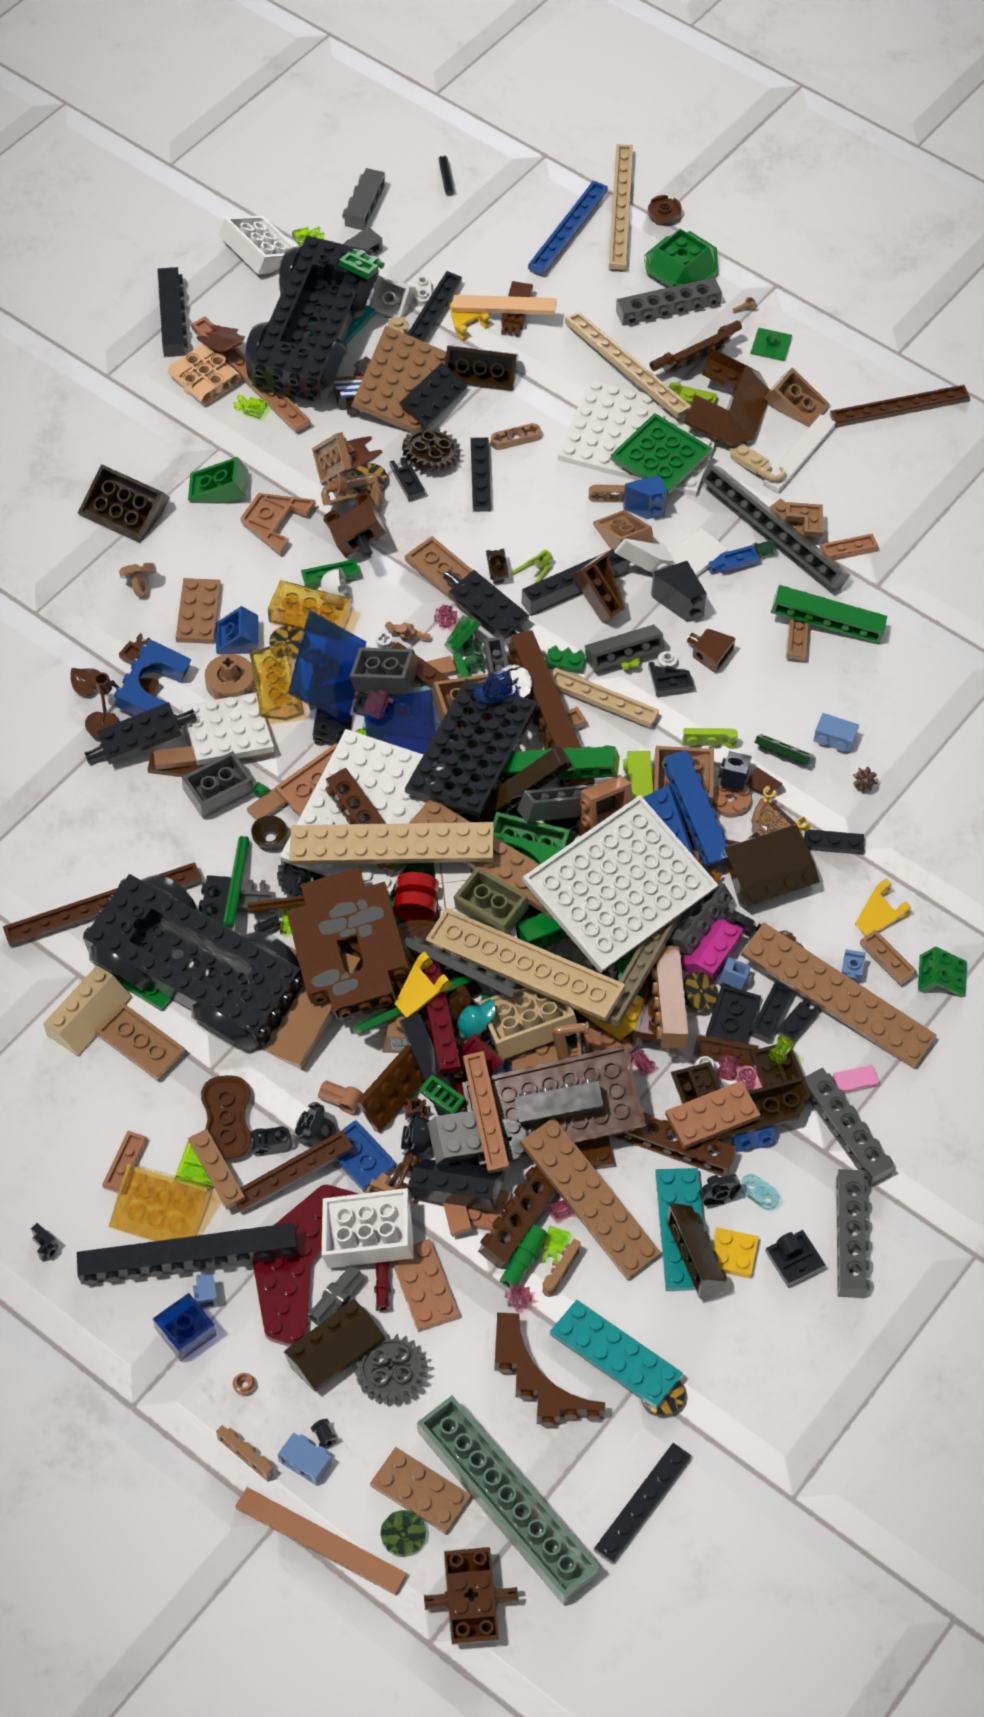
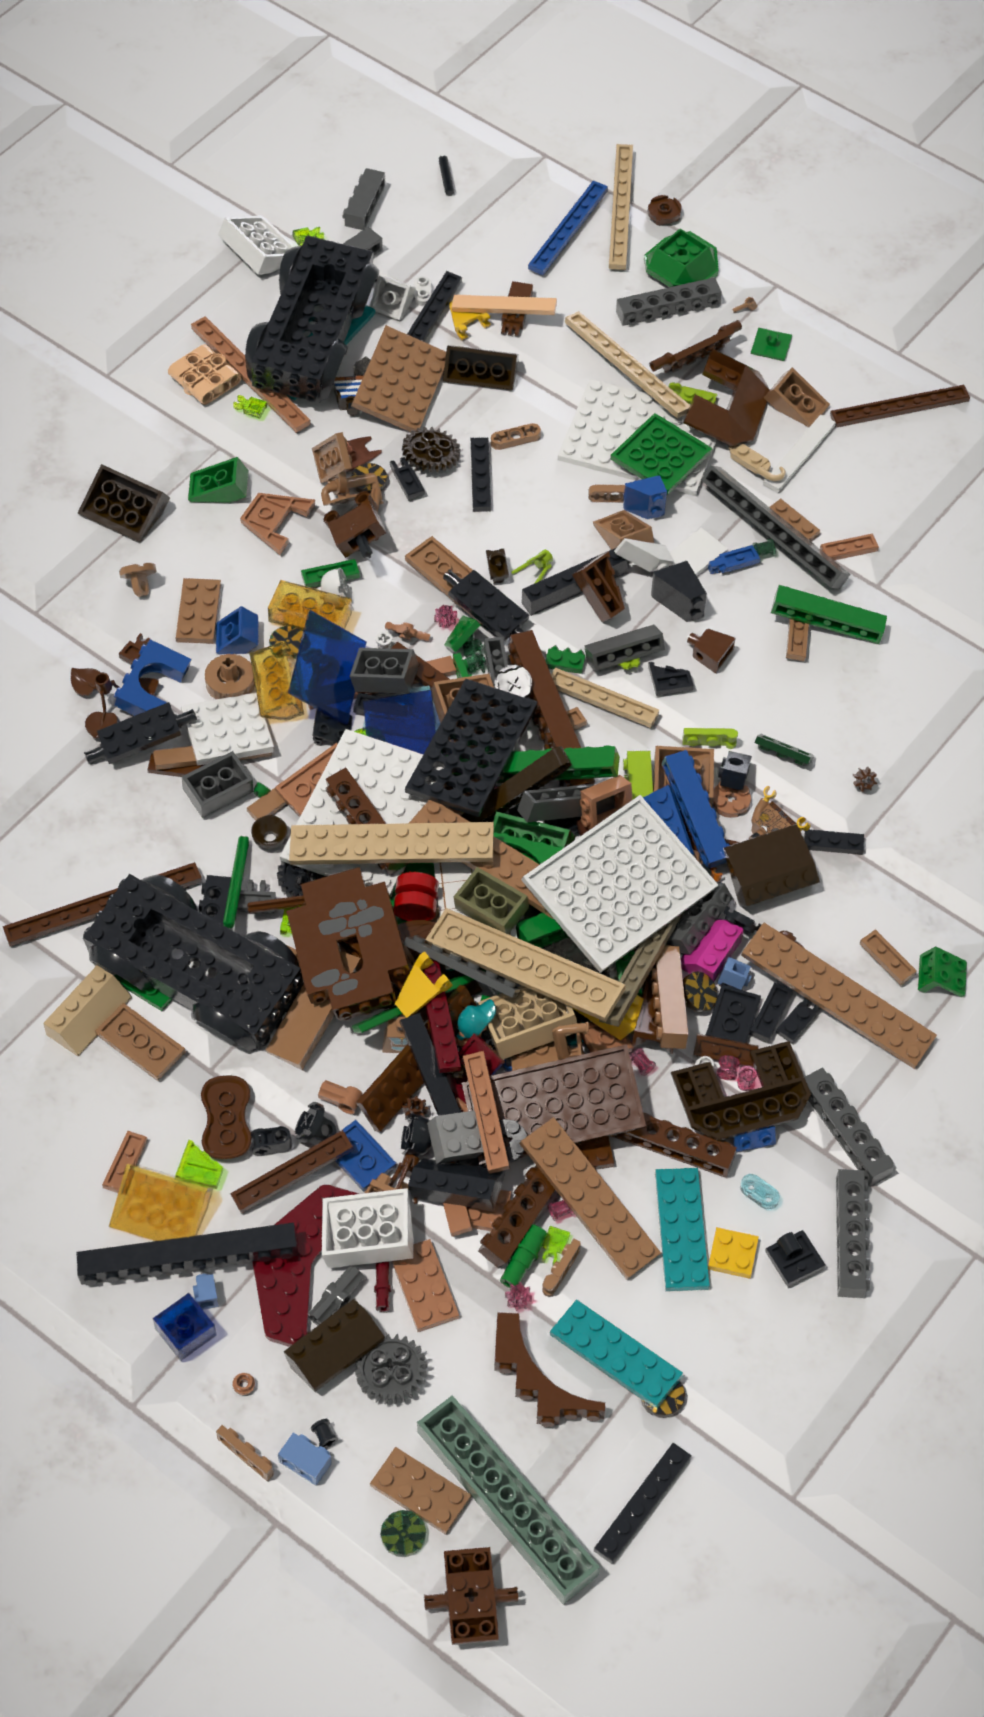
(45, 1241): black bracket -> none
(171, 312): black brick -> none
(216, 1169): medium nougat plate -> none
(222, 338): copper shield -> none
(267, 926): black pin -> none
(321, 1541): nougat tile -> none
(361, 263): green plate -> none
(376, 703): clear pink bracket -> none
(399, 324): tan plate -> none
(433, 395): black plate -> none
(454, 1096): green slope -> none
(495, 687): clear blue piece -> none
(559, 1103): brick -> none
(667, 658): white plate -> none
(695, 1250): dark brown slope -> none
(712, 1114): nougat plate -> none
(719, 1189): black plate -> none
(761, 779): reddish brown brick -> none
(781, 1049): clear neon green bush -> none
(809, 514): medium nougat plate -> none
(836, 732): medium blue brick -> none
(853, 964): medium blue brick -> none
(856, 1079): bright pink tile -> none
(878, 912): yellow flag -> none

